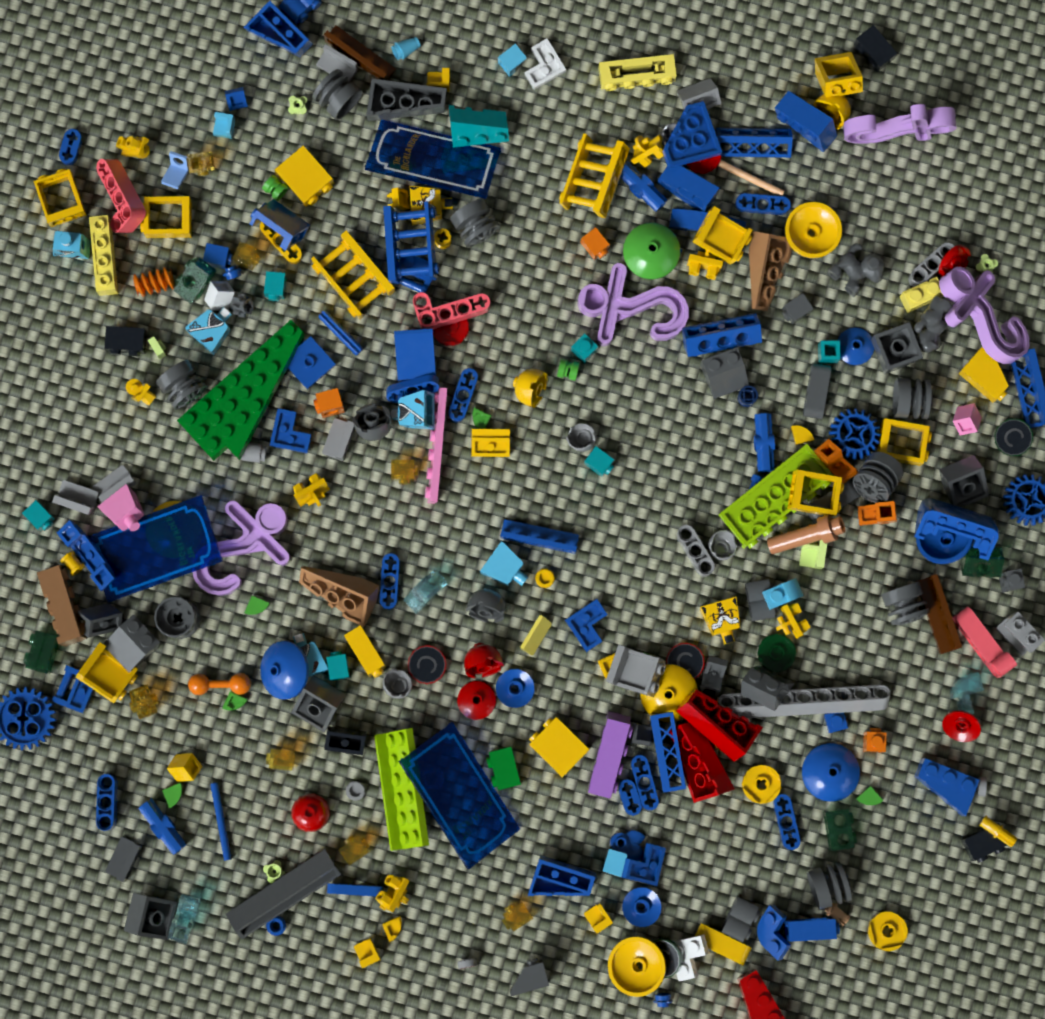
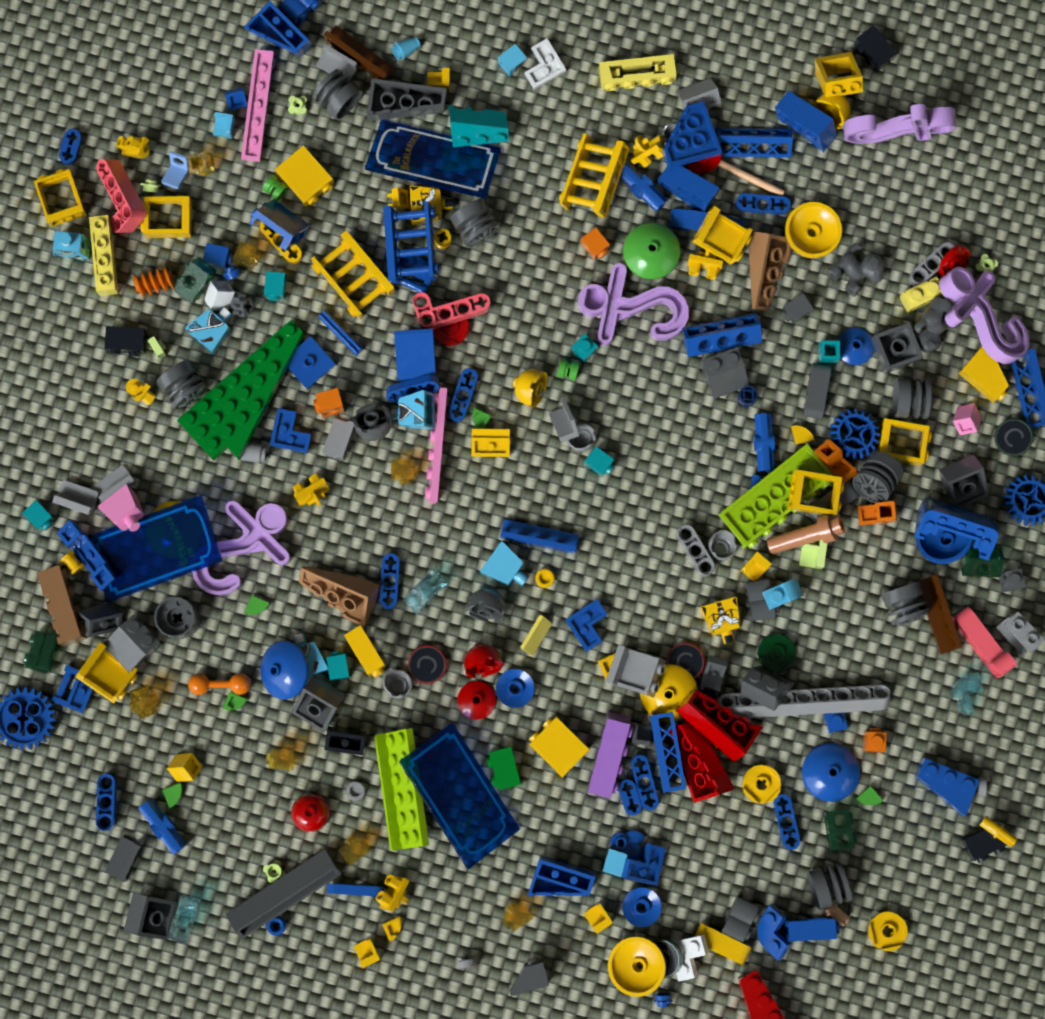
(150, 185): none -> yellowish green plate
(220, 821): blue bar -> none
(257, 105): none -> bright pink plate
(564, 422): none -> light grey panel
(756, 567): none -> yellow panel
(789, 613): yellow hips -> none
(961, 726): red dish -> none

